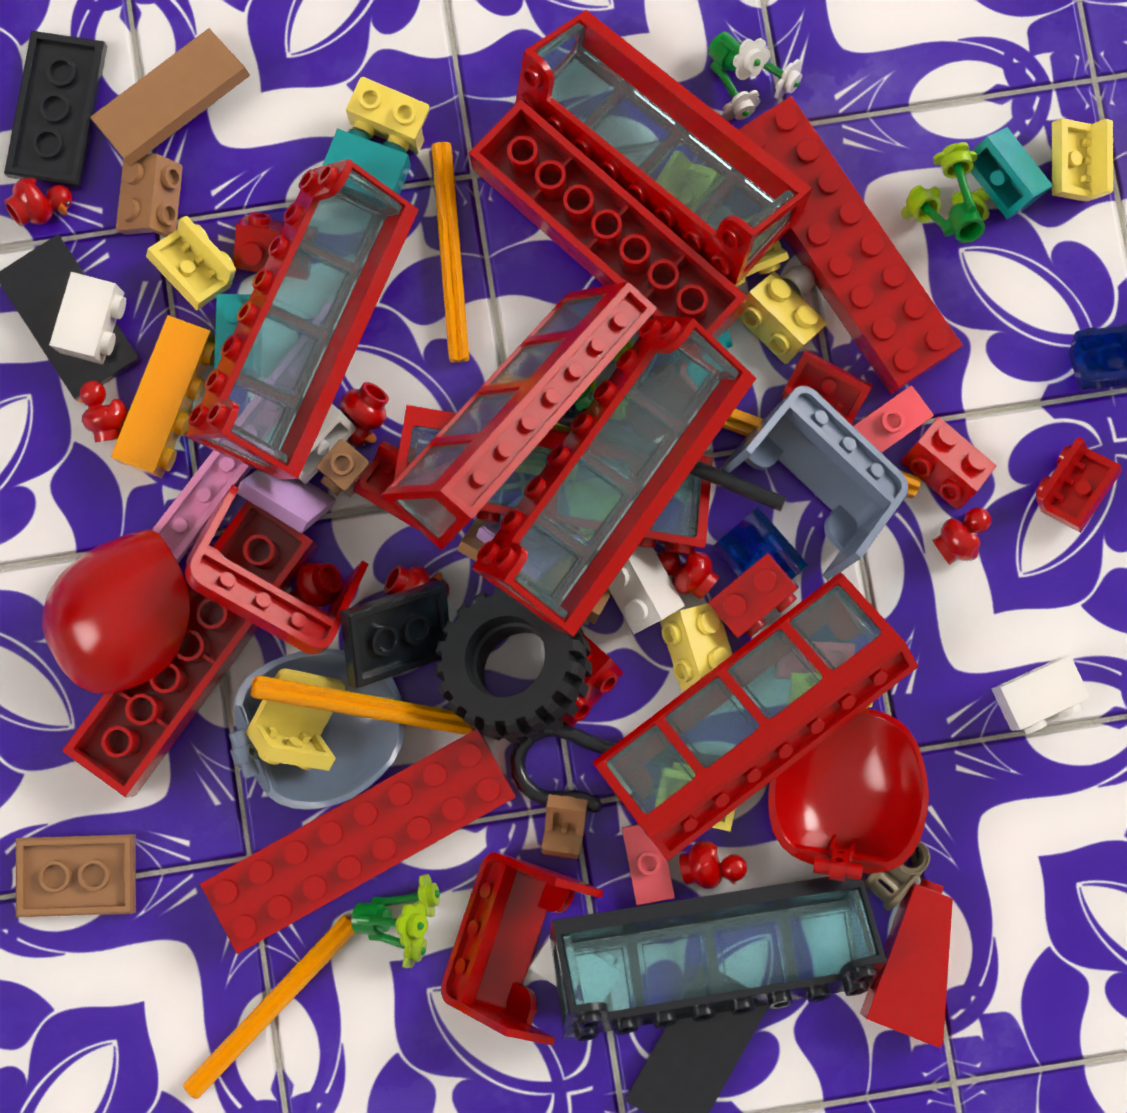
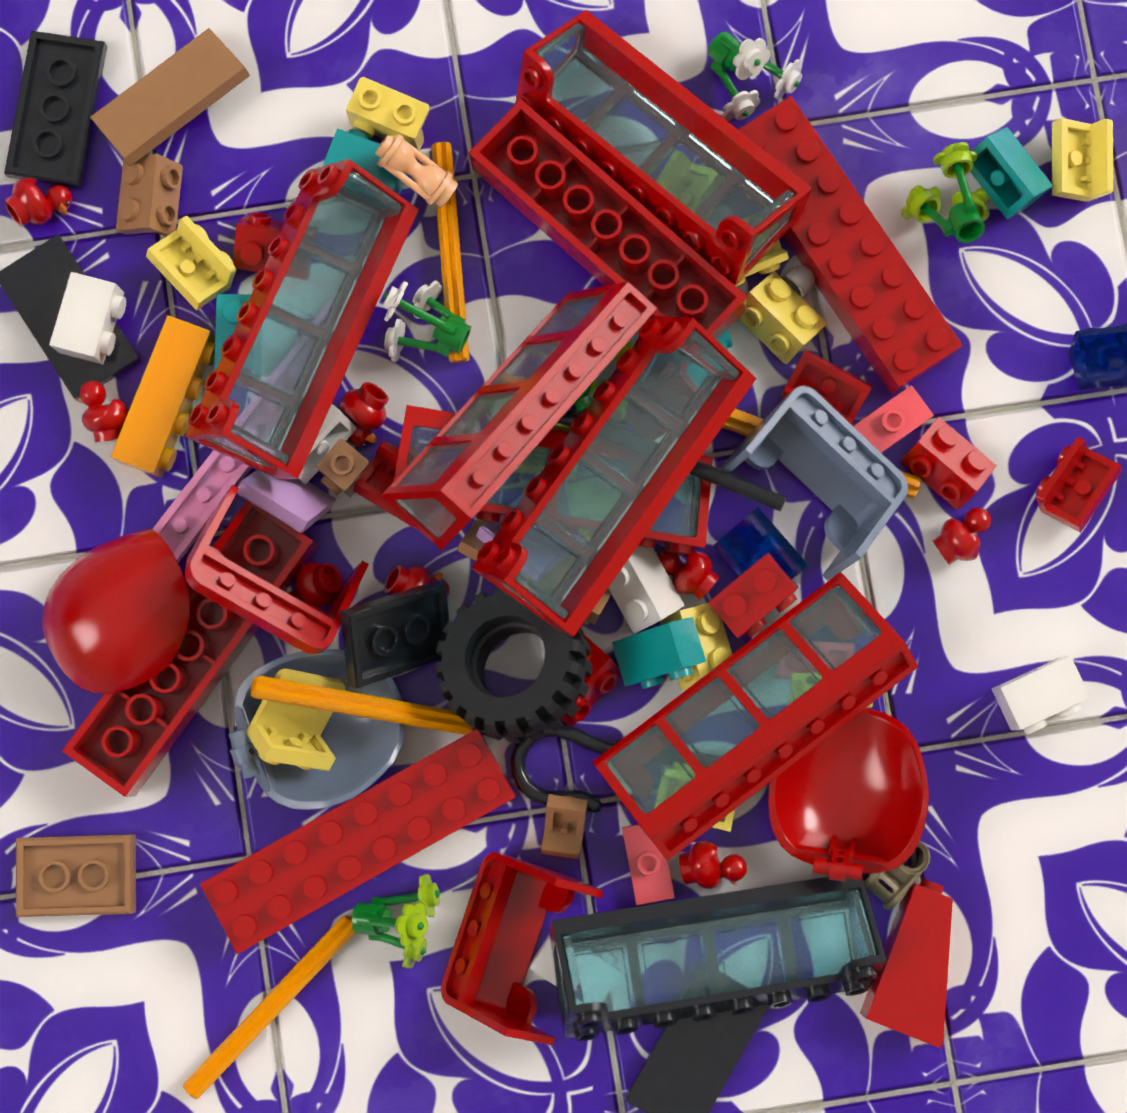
(429, 179): none -> light nougat piece
(449, 331): none -> plant
(659, 652): none -> teal brick

